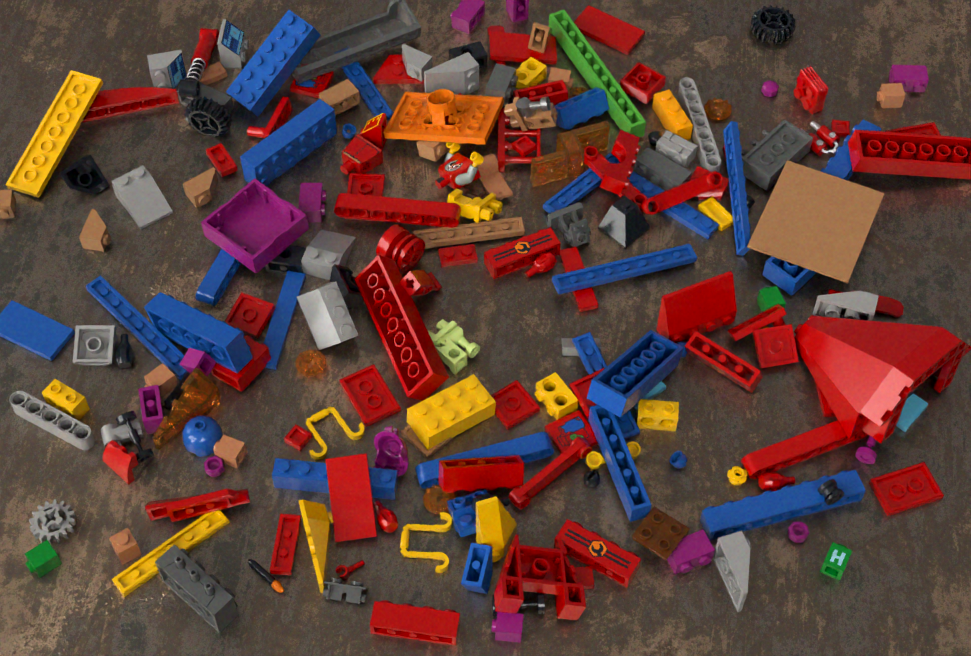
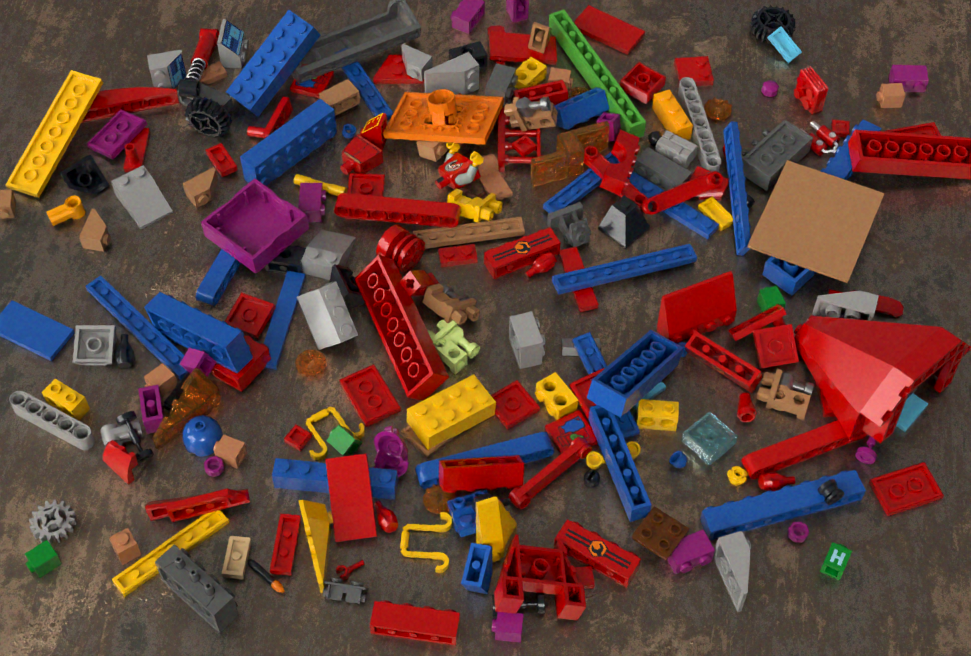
(71, 208): none -> light orange piece
(117, 134): none -> magenta tile
(136, 150): none -> red piece
(236, 557): none -> tan plate
(332, 189): none -> yellow piece
(344, 441): none -> brick
(449, 305): none -> medium nougat hips
(526, 339): none -> light grey brick
(614, 122): none -> magenta brick
(696, 68): none -> red plate
(698, 438): none -> clear light blue brick
(746, 411): none -> red cone
(784, 44): none -> medium azure tile
(785, 393): none -> medium nougat hips

